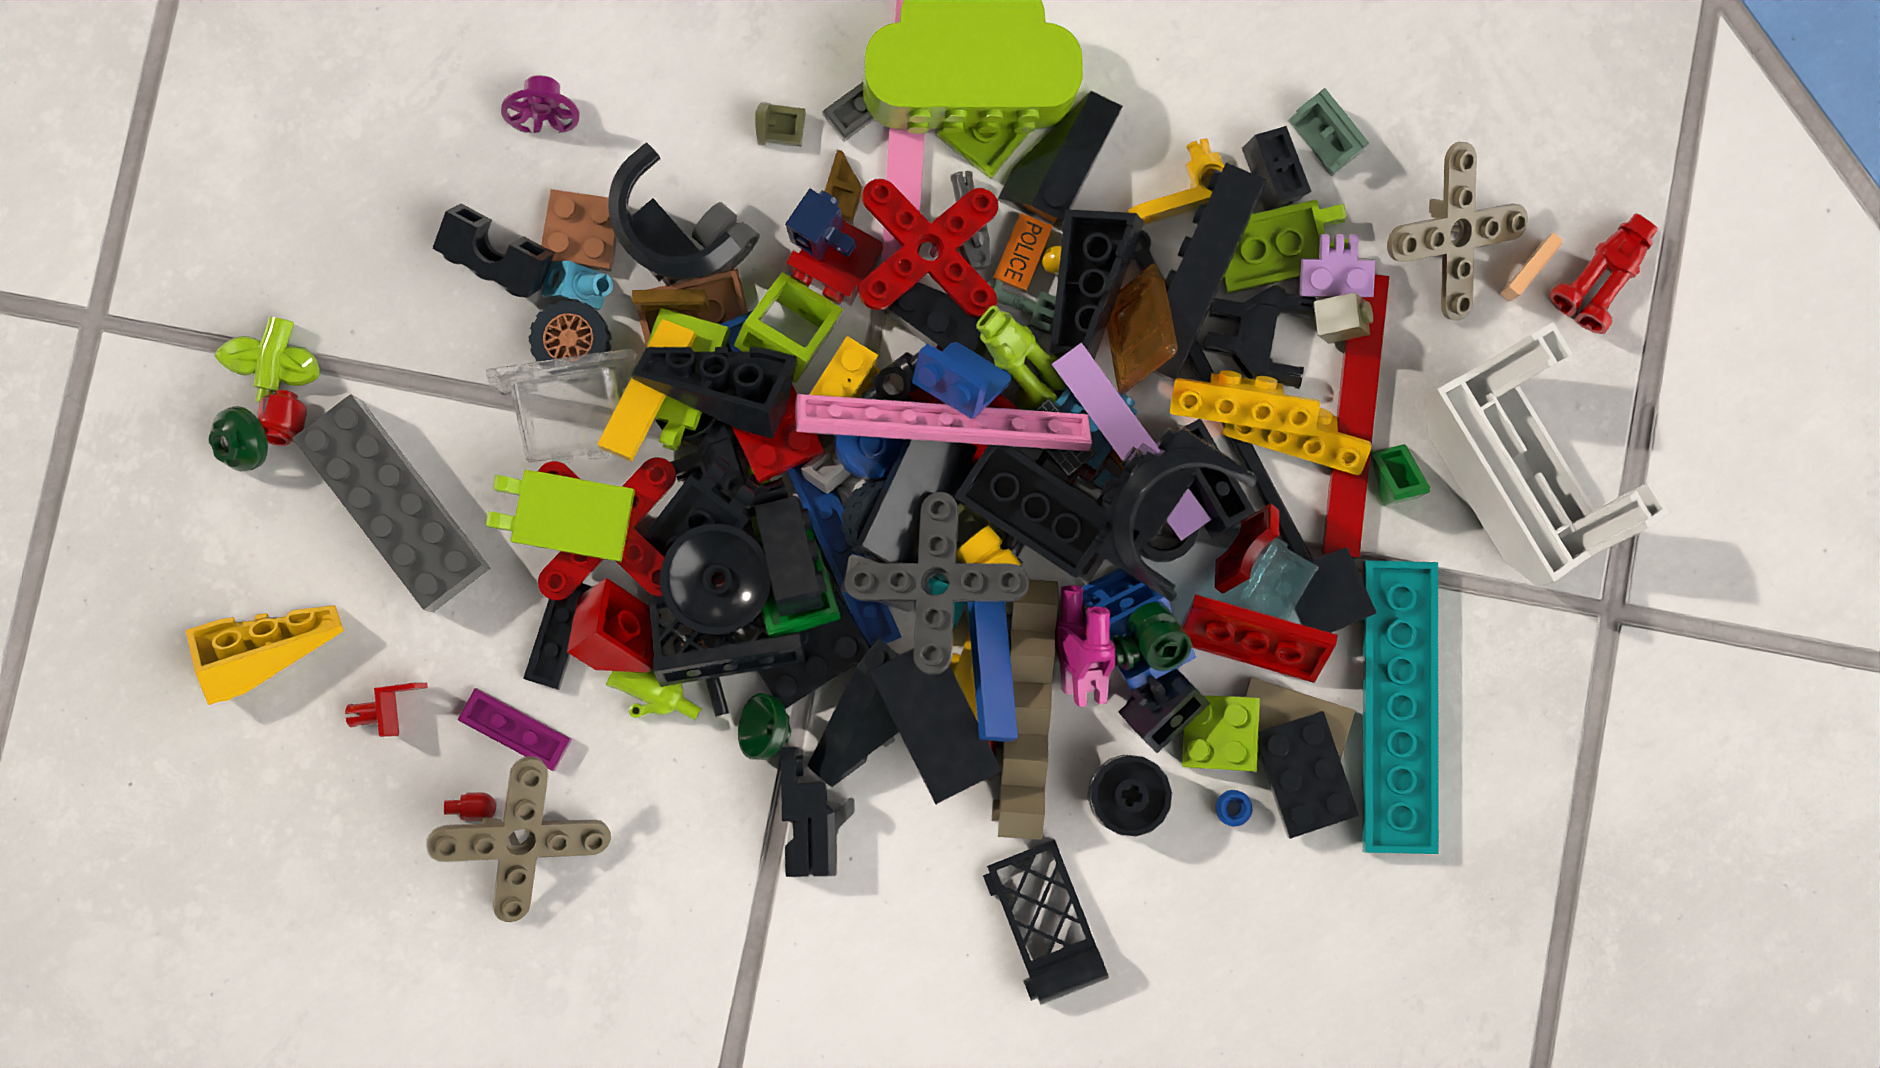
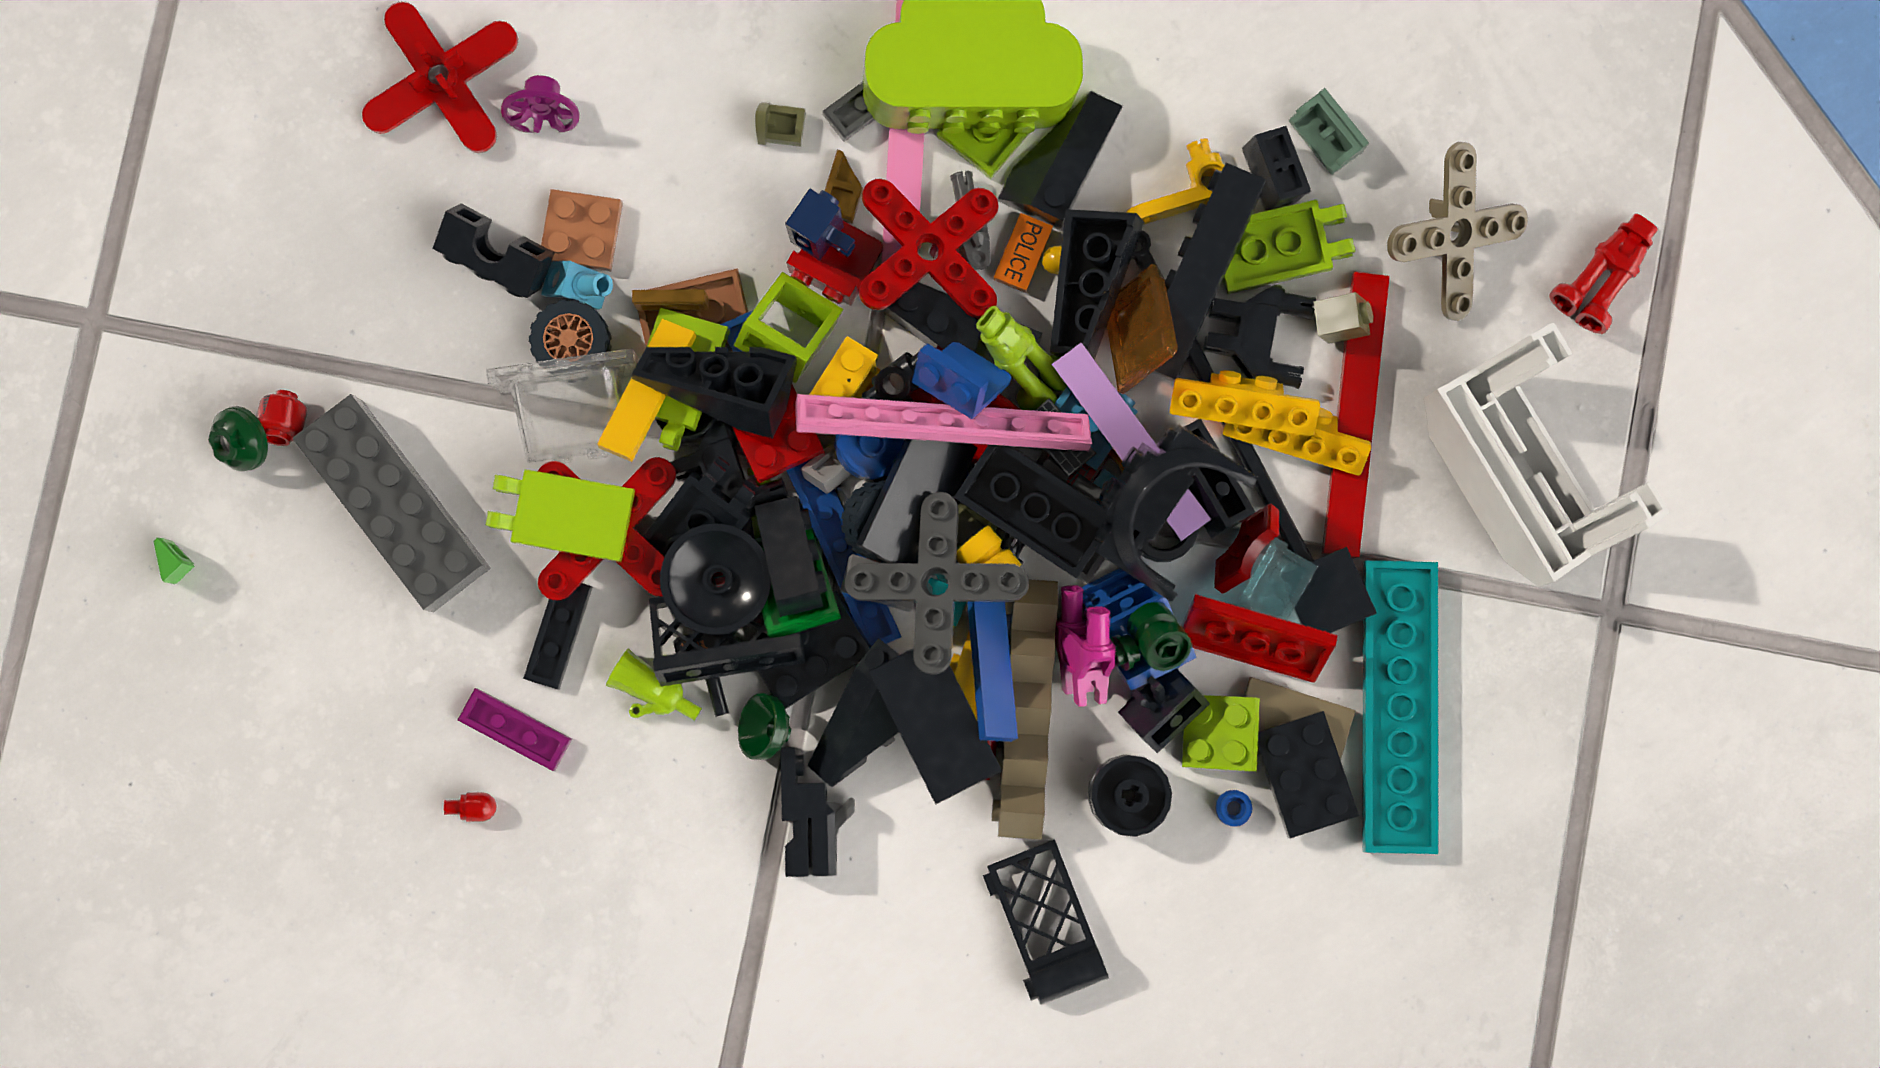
(171, 561): none -> bright green slope
(241, 655): yellow wedge -> none
(269, 358): lime plant -> none
(382, 710): red bracket -> none
(451, 95): none -> red piece
(498, 839): dark tan piece -> none
(612, 630): red slope -> none
(651, 233): black piece -> none
(722, 219): dark grey wheel -> none
(1035, 309): sand green hinge -> none
(1337, 270): lavender hinge -> none
(1398, 475): green slope -> none
(1531, 267): light nougat tile -> none

